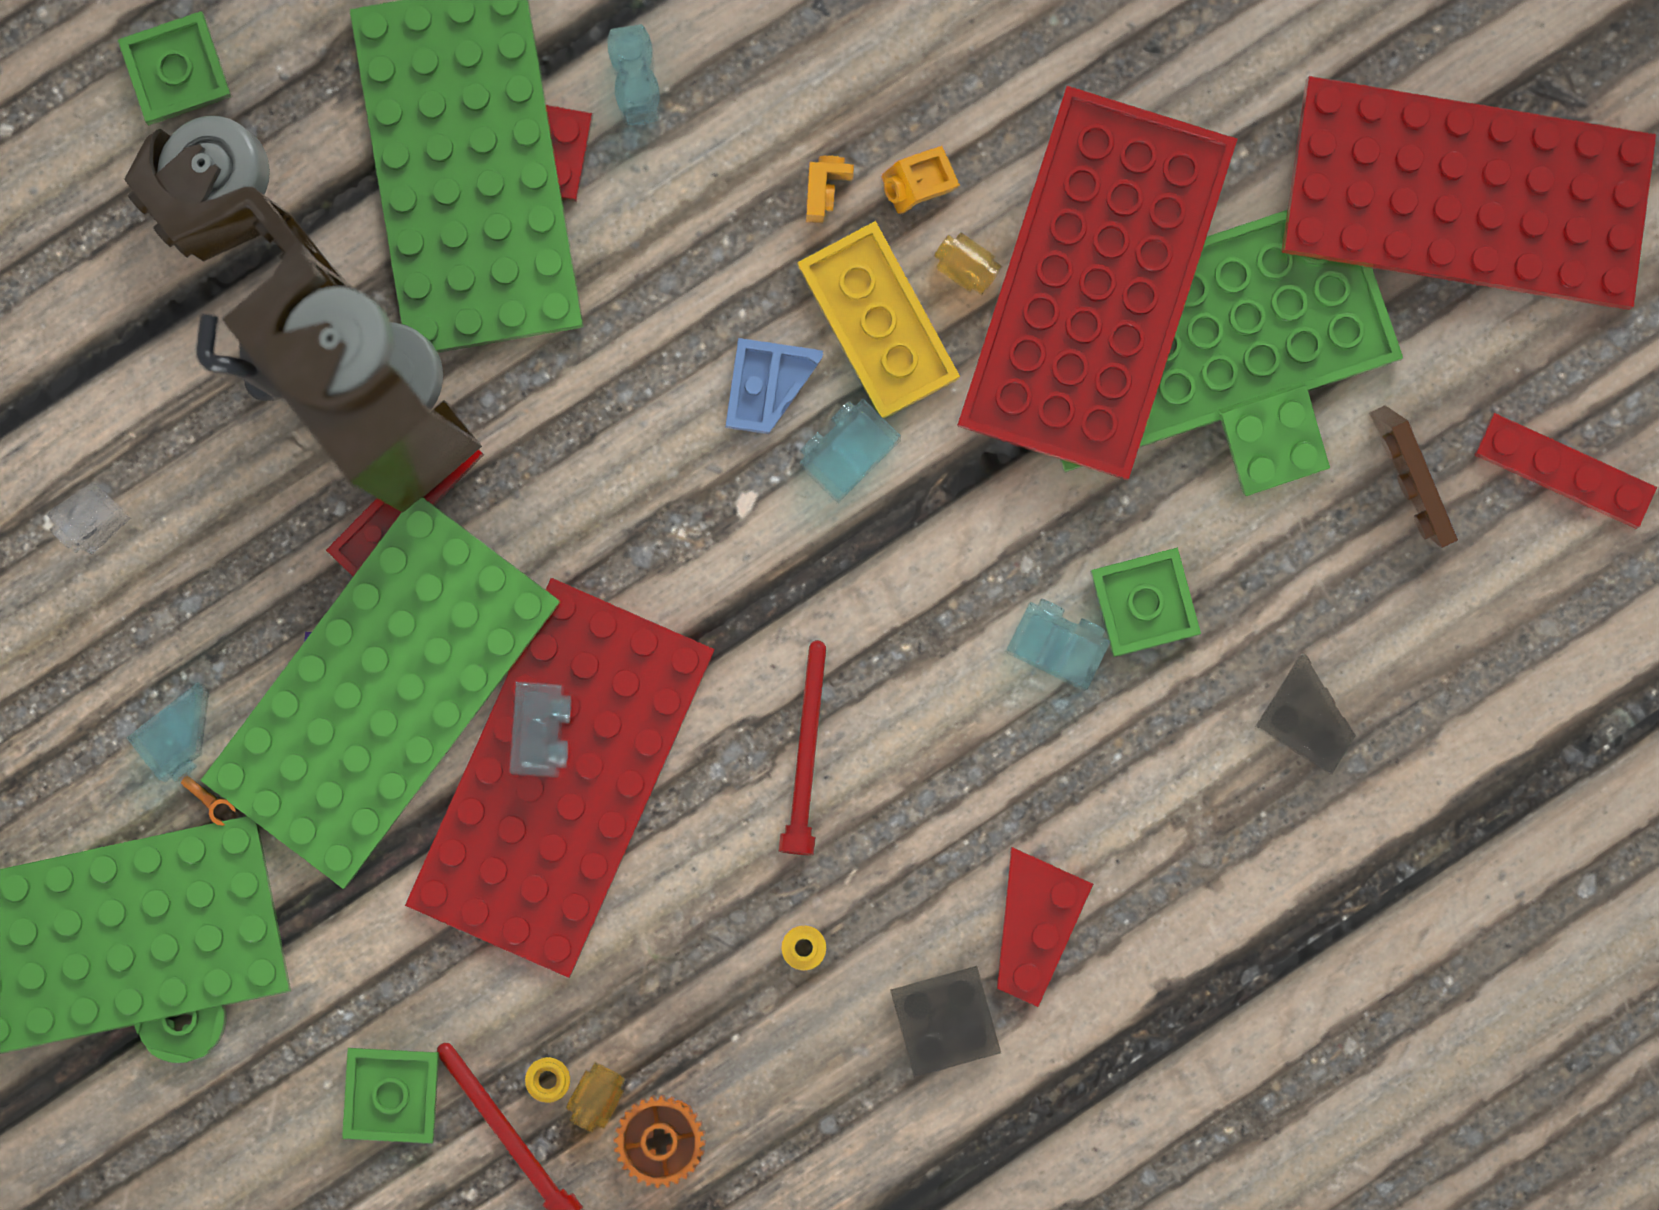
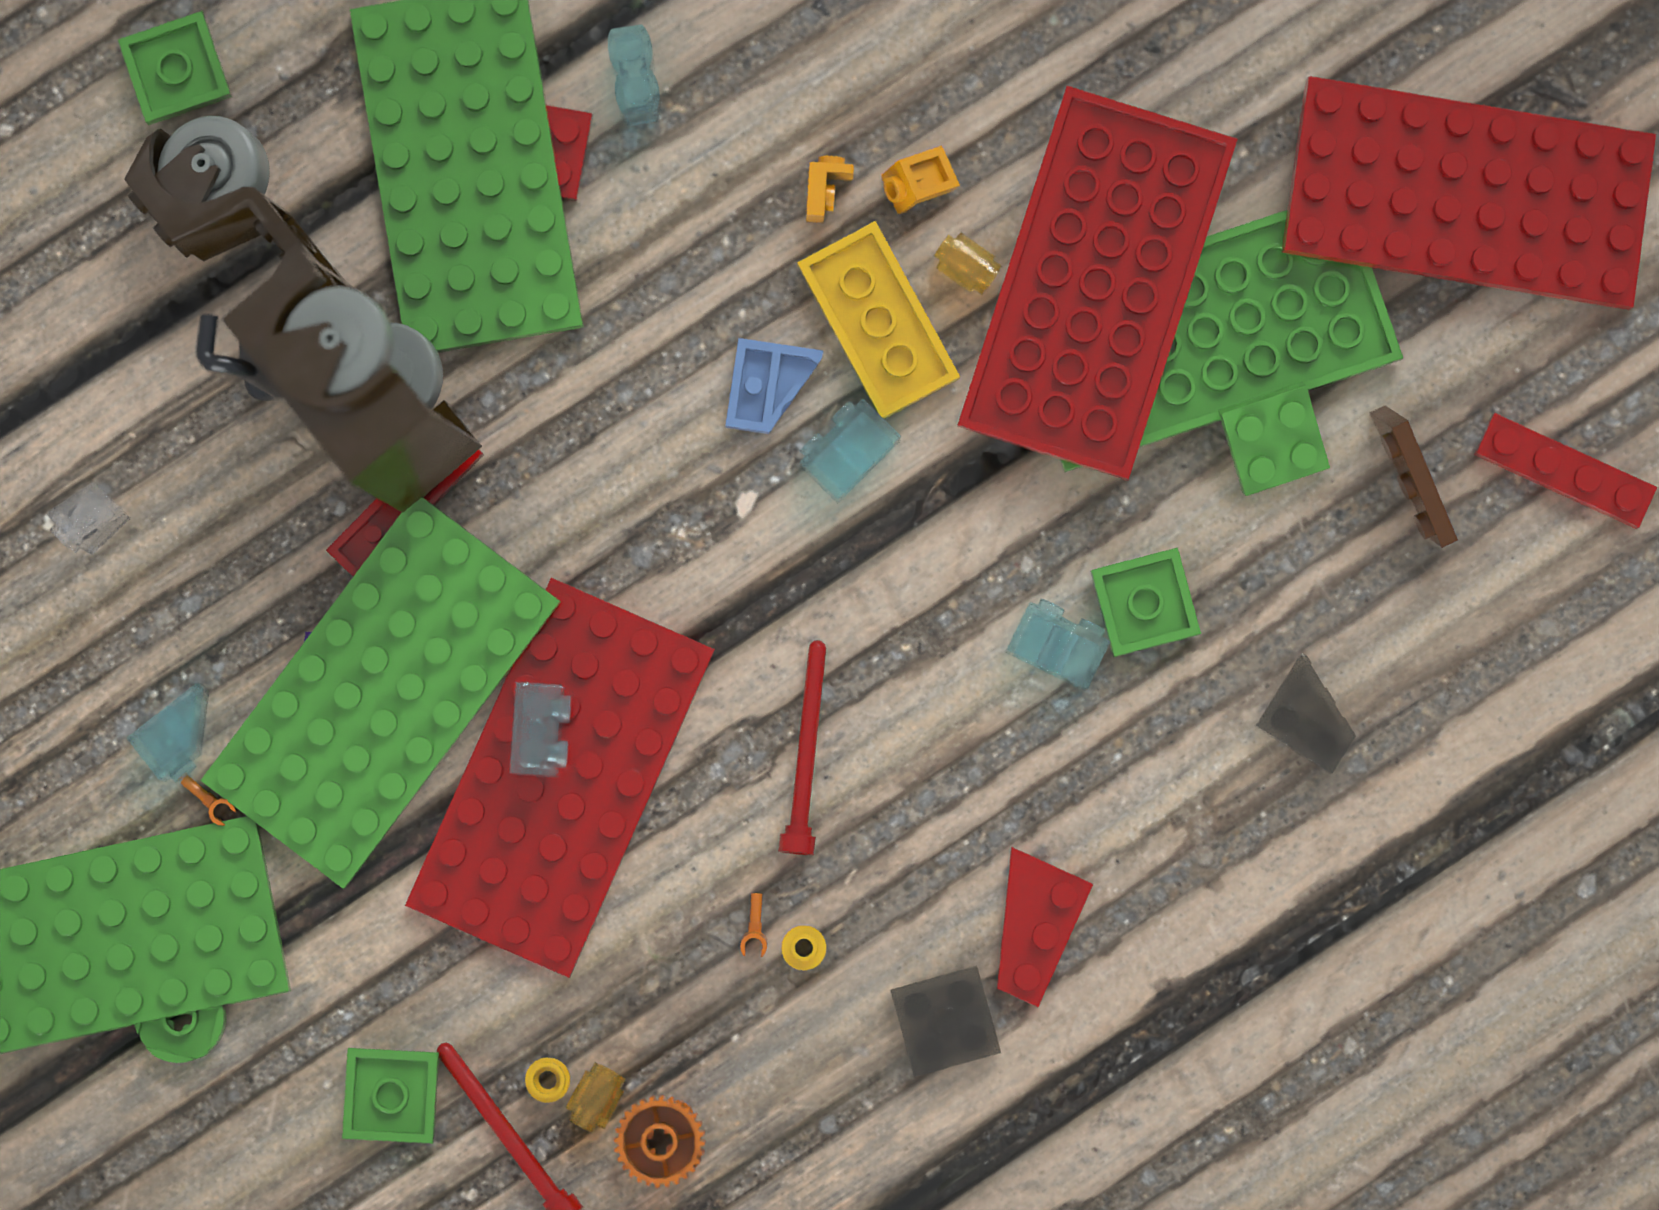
(755, 925): none -> orange hand

